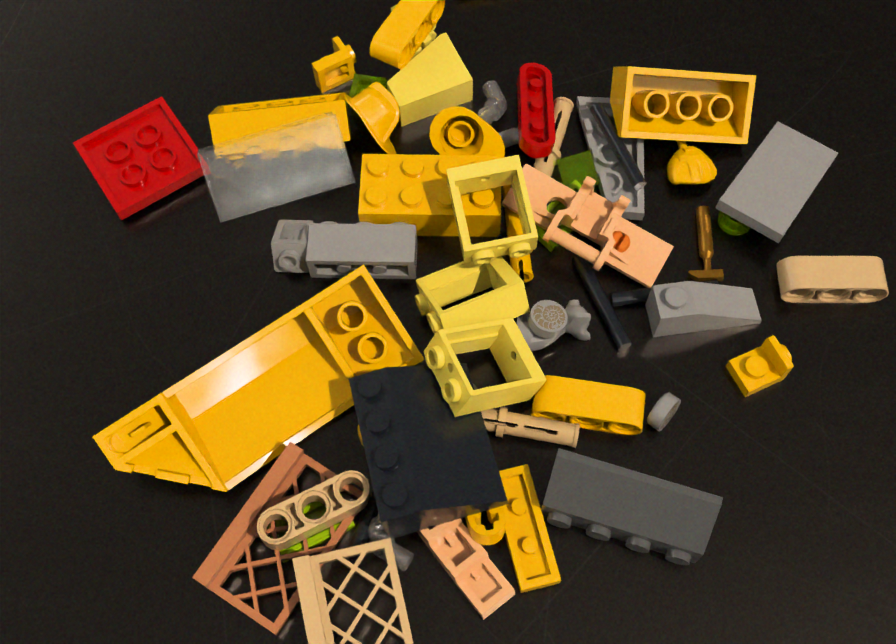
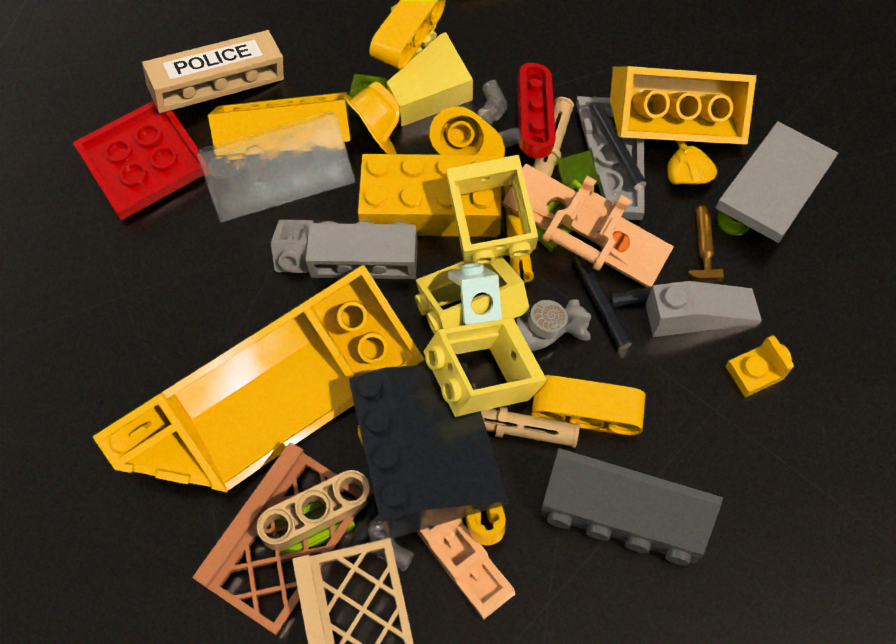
(213, 71): none -> tan brick
(336, 67): yellow bracket -> none
(474, 279): none -> light aqua bracket
(527, 532): yellow plate -> none
(663, 411): light grey tile -> none
(832, 279): tan beam -> none

